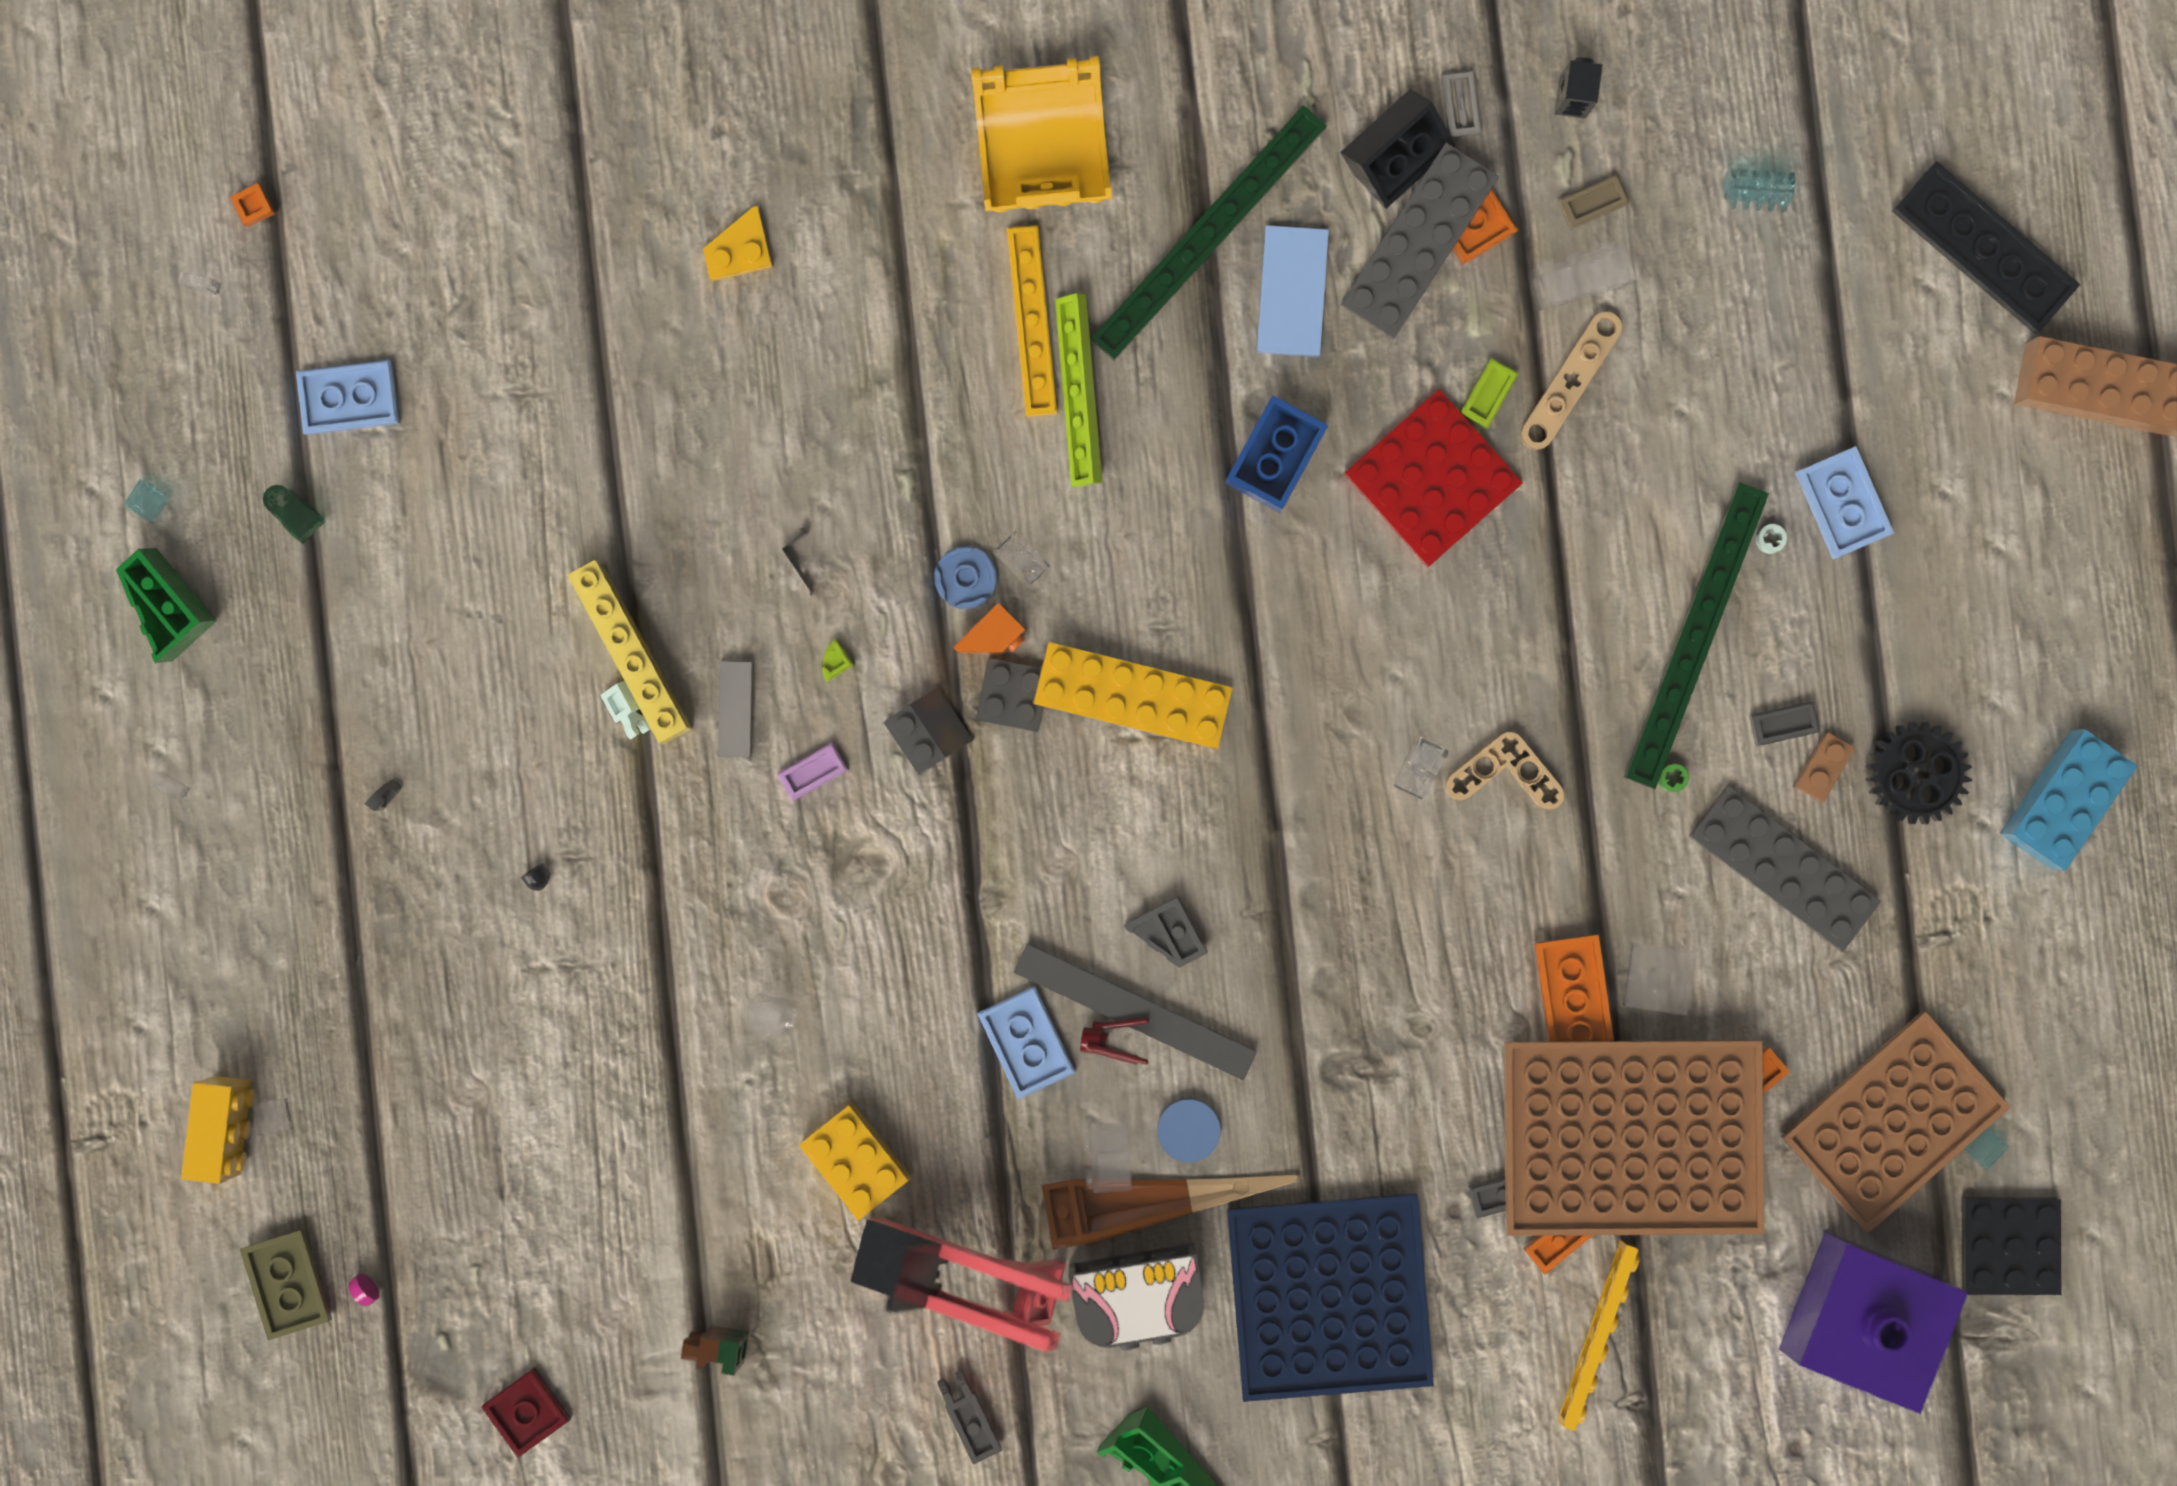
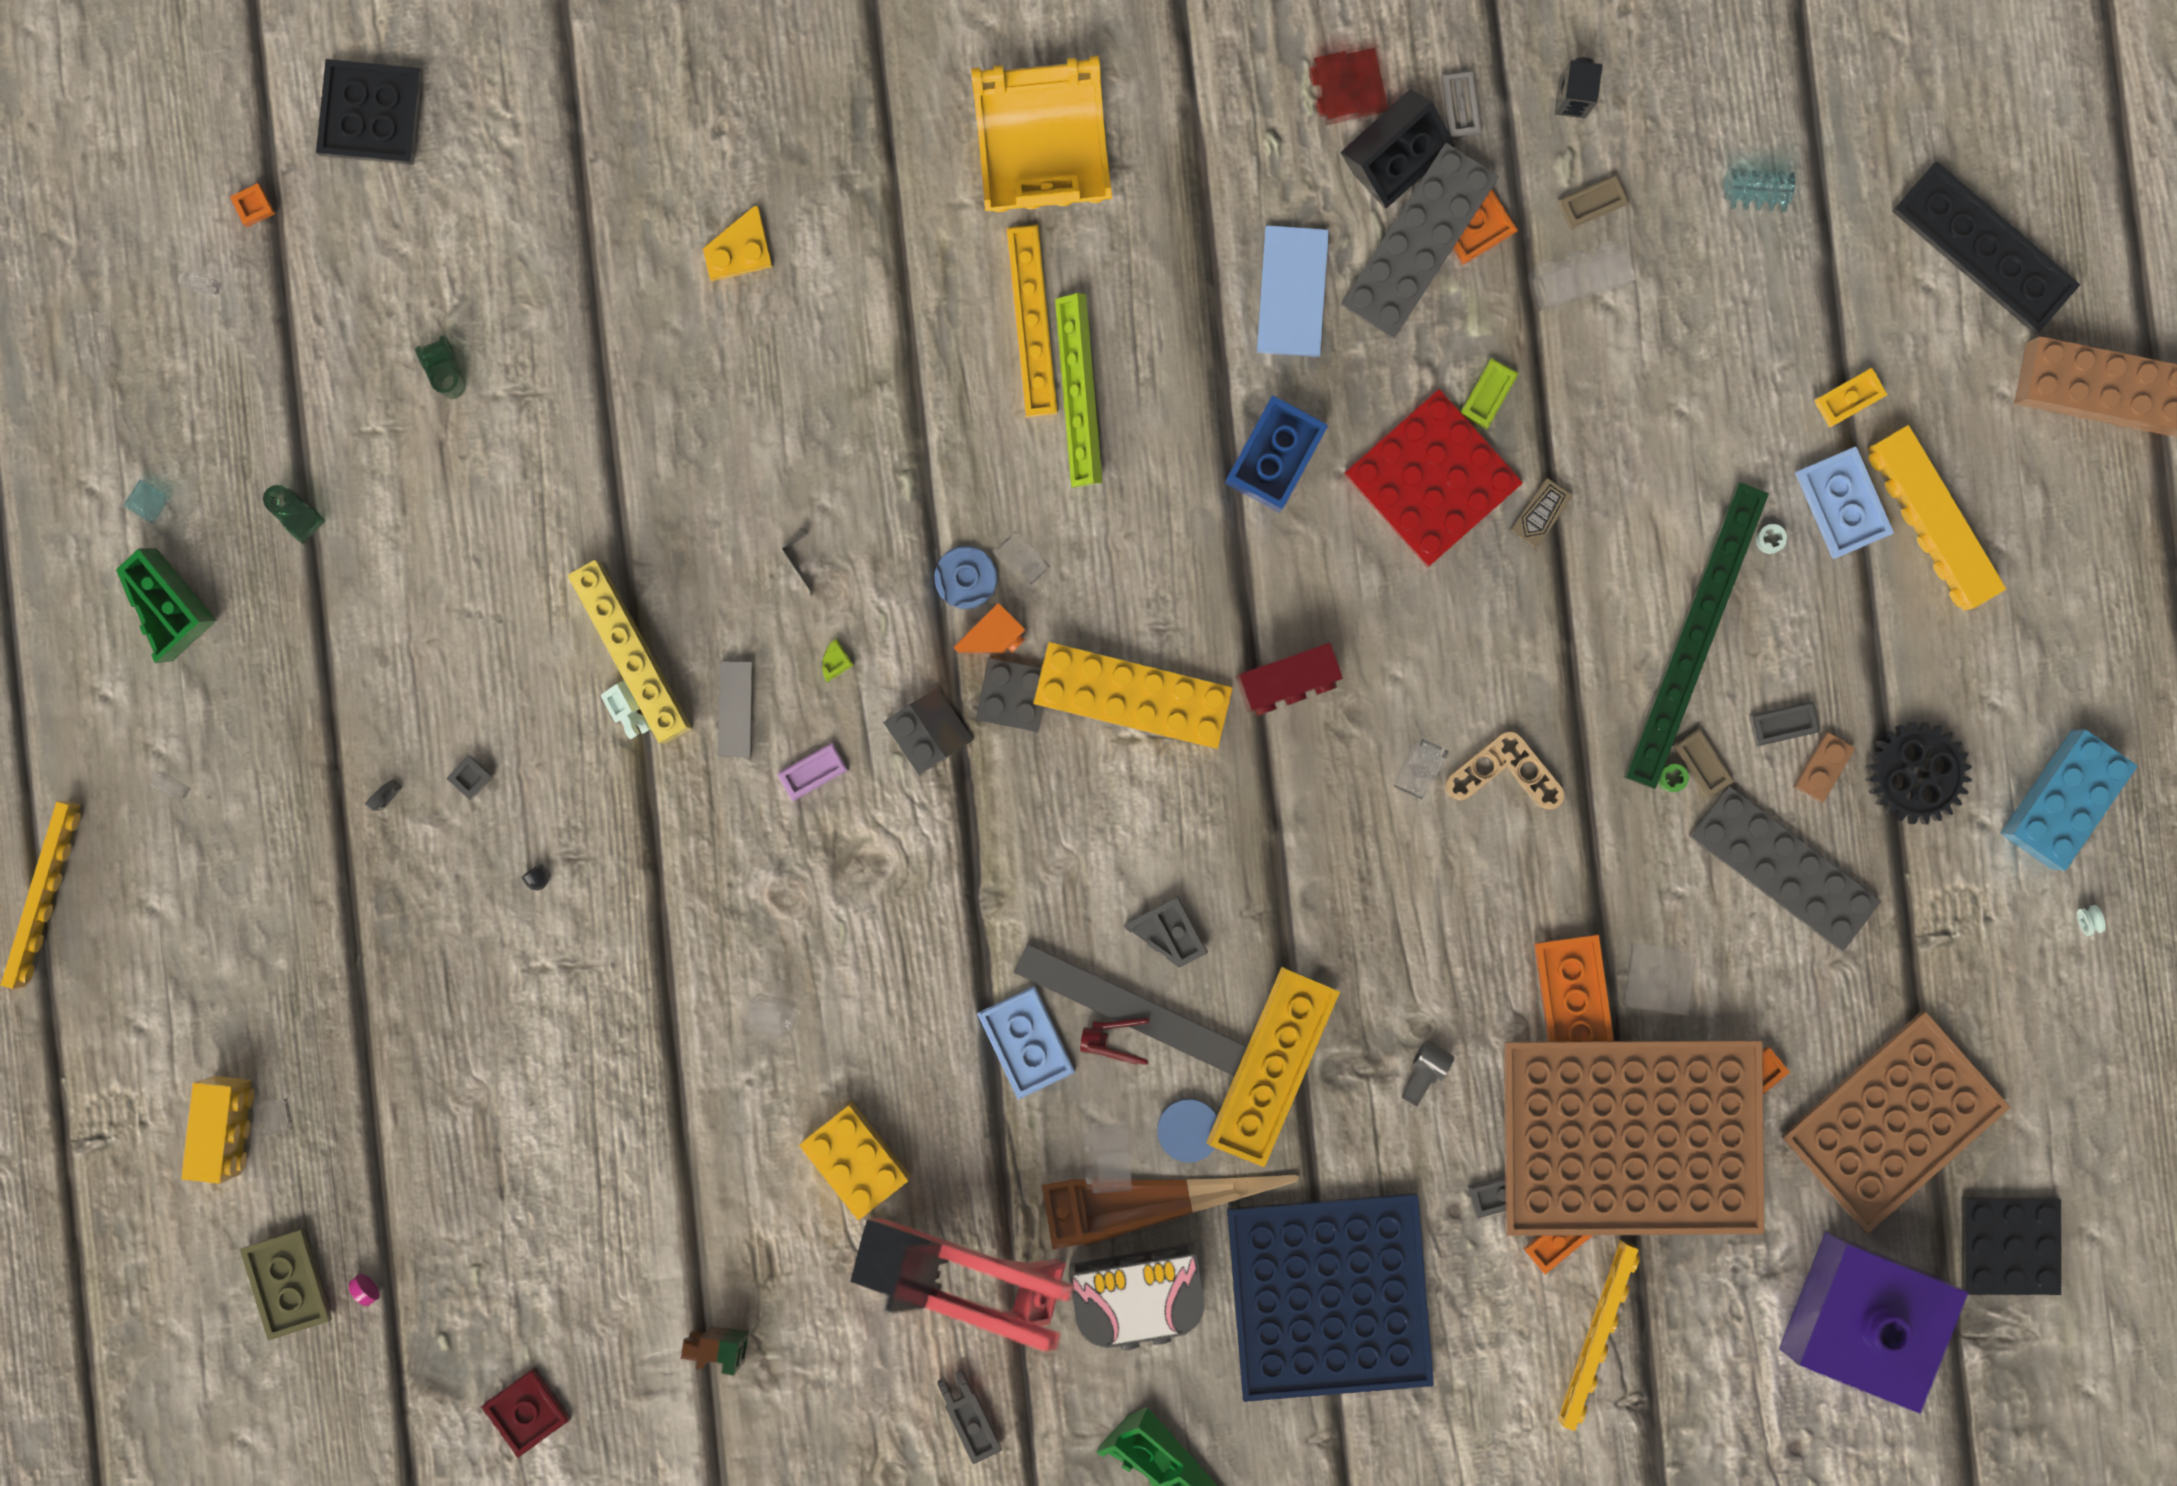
(38, 902): none -> yellow plate
(347, 397): light blue tile -> none
(369, 111): none -> black plate
(439, 362): none -> clear green piece
(469, 777): none -> dark grey plate
(1208, 233): dark green plate -> none
(1273, 1067): none -> yellow plate
(1289, 679): none -> dark red brick
(1348, 86): none -> clear red plate
(1430, 1064): none -> dark grey pin
(1541, 513): none -> tile
(1583, 362): tan piece -> none
(1703, 763): none -> dark tan tile
(1850, 397): none -> yellow plate
(1935, 518): none -> yellow brick
(1986, 1149): clear light blue tile -> none
(2091, 920): none -> light aqua bush

